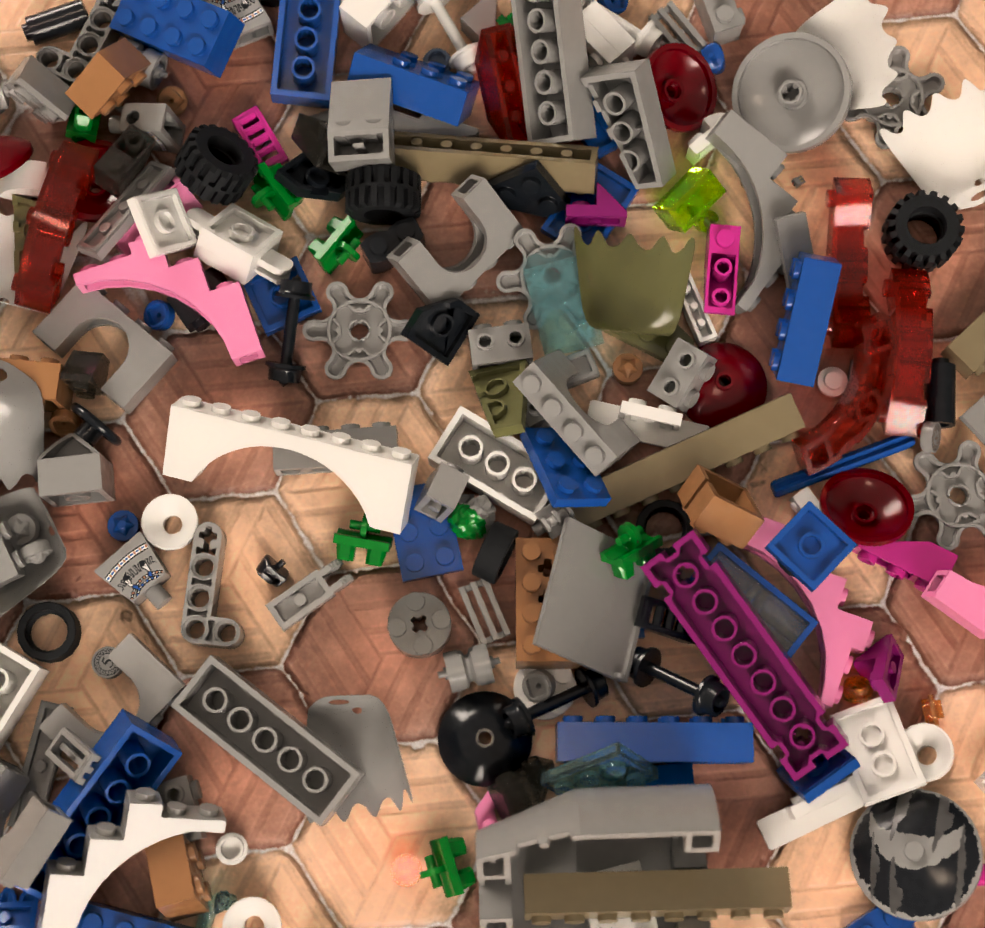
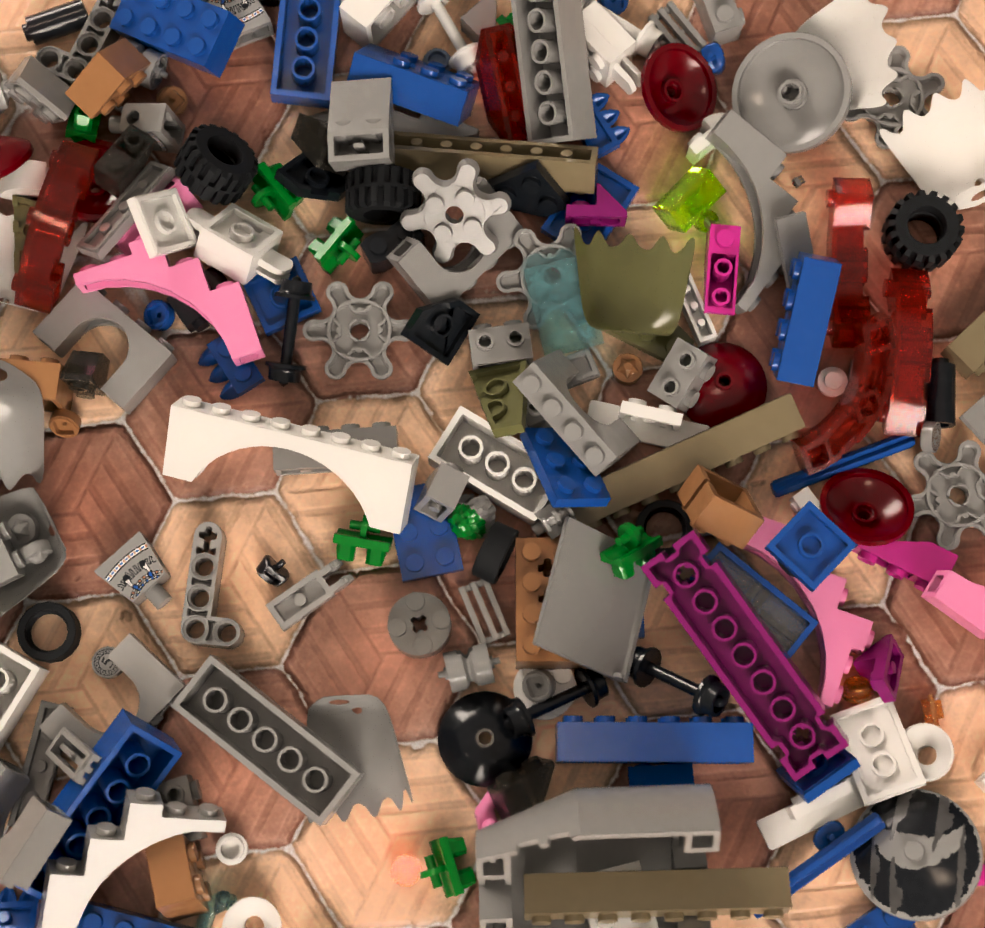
(75, 471): light grey piece -> none
(123, 525): blue tile -> none
(159, 511): white piece -> none
(241, 378): none -> blue plate
(248, 119): dark pink slope -> none
(458, 192): none -> plate
(603, 768): clear light blue plate -> none
(634, 119): light grey wedge -> none
(643, 615): black slope -> none
(827, 834): none -> blue piece
(834, 852): none -> blue axle

